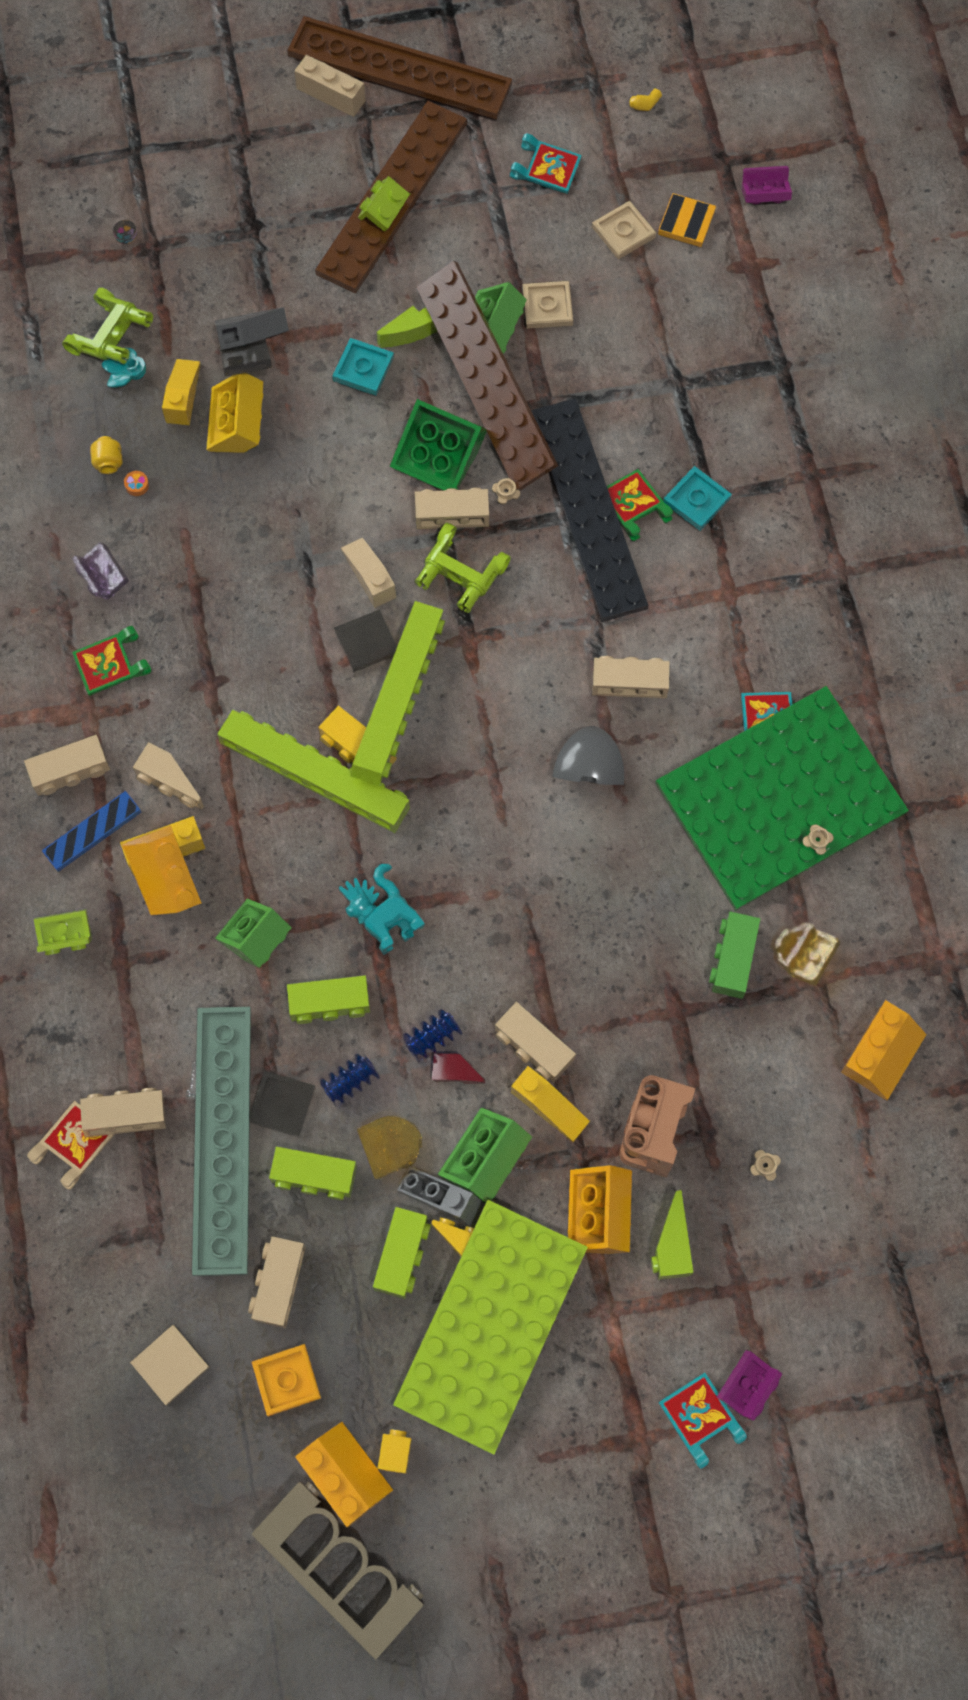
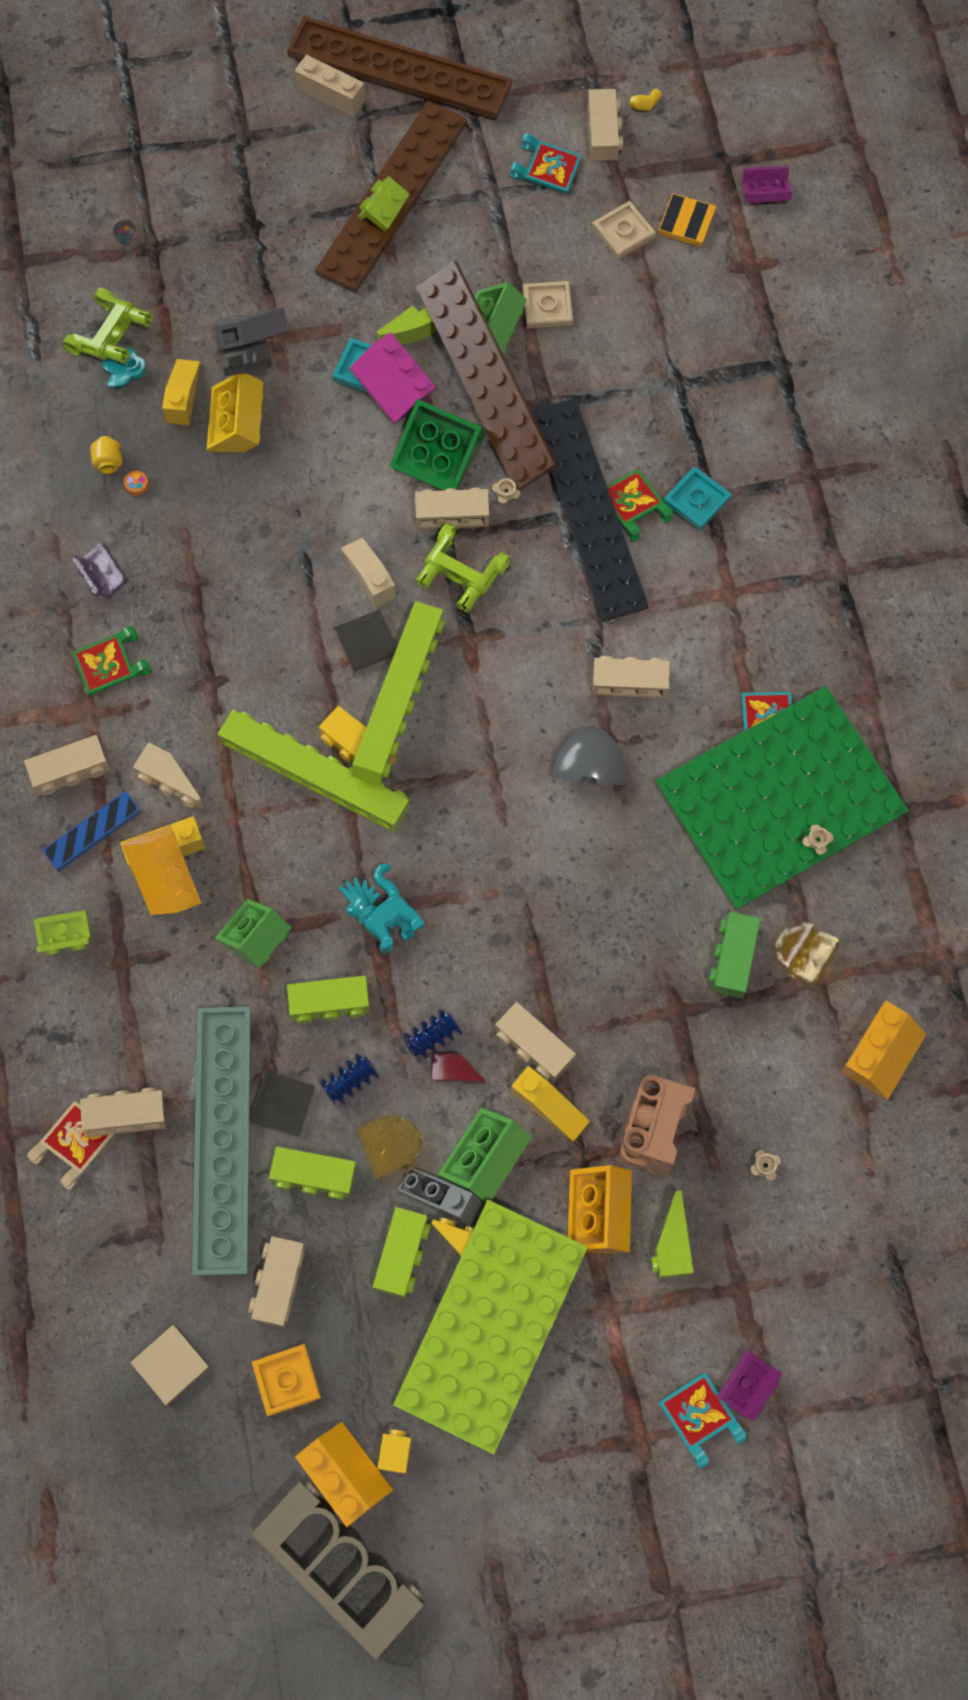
(392, 377): none -> dark pink slope
(604, 124): none -> tan brick

